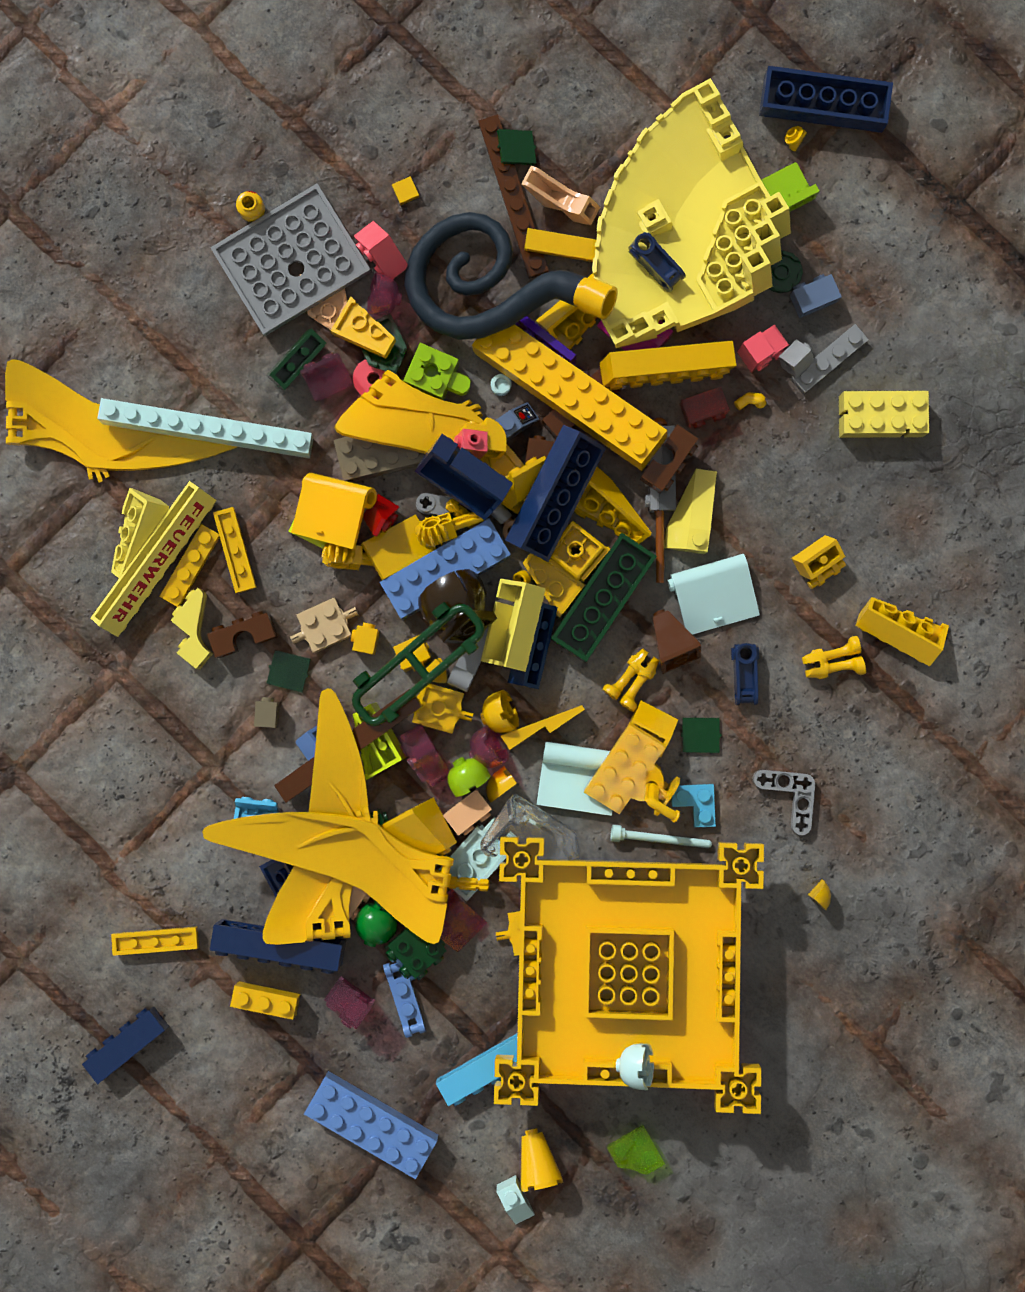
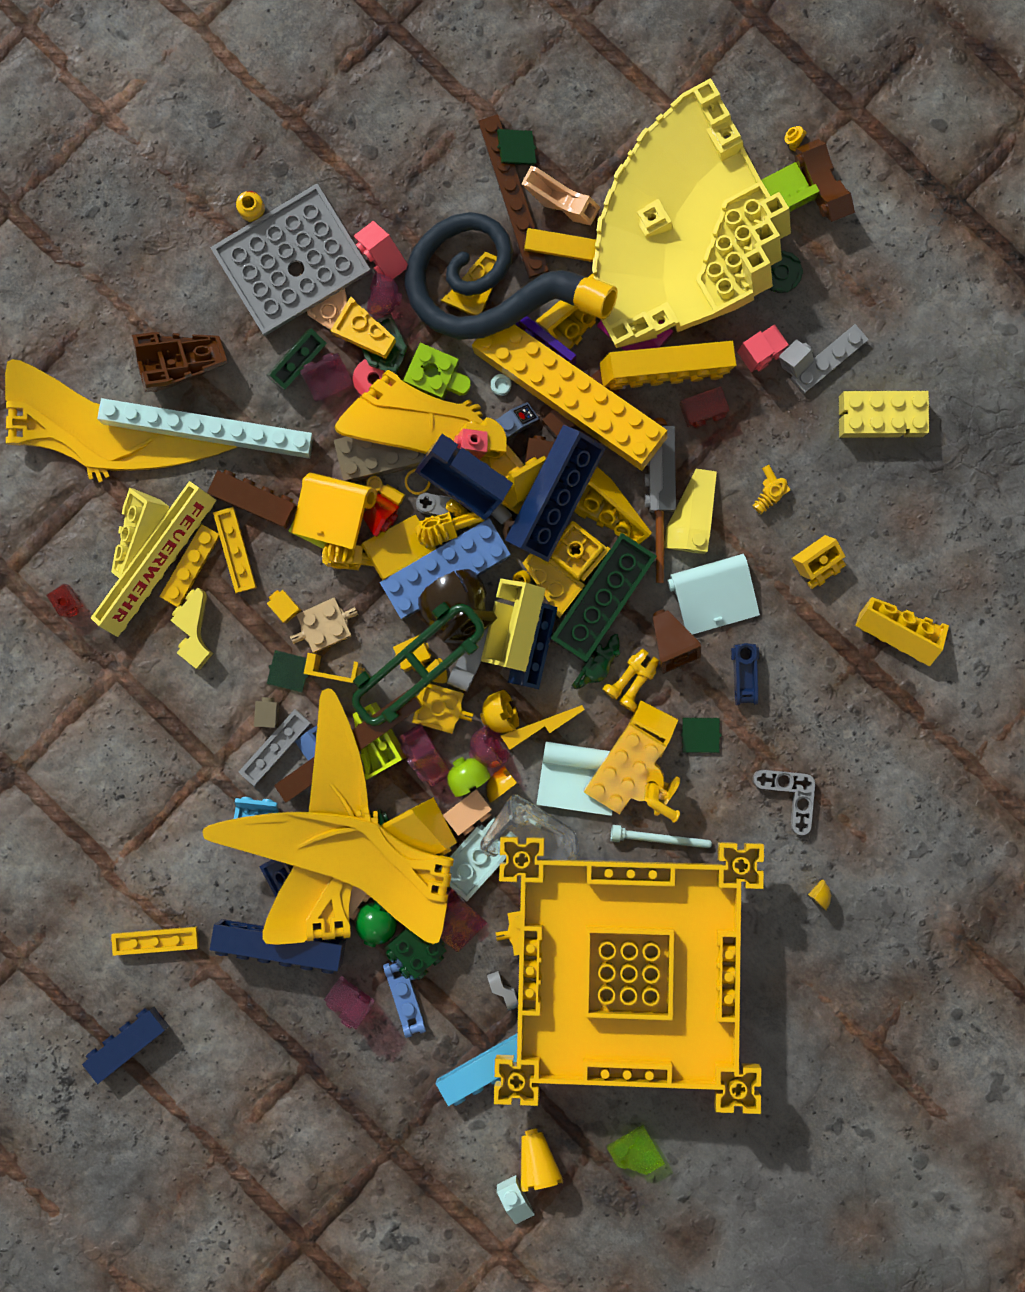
(65, 601): none -> clear red brick
(175, 359): none -> reddish brown wedge
(224, 639): reddish brown arch -> none
(252, 499): none -> reddish brown brick
(265, 1000): yellow brick -> none
(274, 747): none -> light grey plate
(283, 606): none -> yellow brick
(313, 663): none -> yellow panel
(365, 638): yellow brick -> none
(371, 1125): medium blue brick -> none
(386, 490): none -> yellow bar
(405, 190): yellow tile -> none
(413, 492): none -> yellow piece
(469, 883): yellow axle -> none
(474, 303): none -> yellow wing
(502, 990): none -> light grey piece
(597, 668): none -> dark green animal
(636, 1067): light aqua cylinder -> none
(656, 261): dark blue piece -> none
(659, 475): reddish brown arch -> none
(701, 798): medium azure plate -> none
(751, 398): yellow arm -> none
(772, 491): none -> yellow piece
(815, 295): sand blue brick -> none
(826, 99): dark blue brick -> none
(833, 198): none -> reddish brown brick
(851, 648): yellow piece -> none

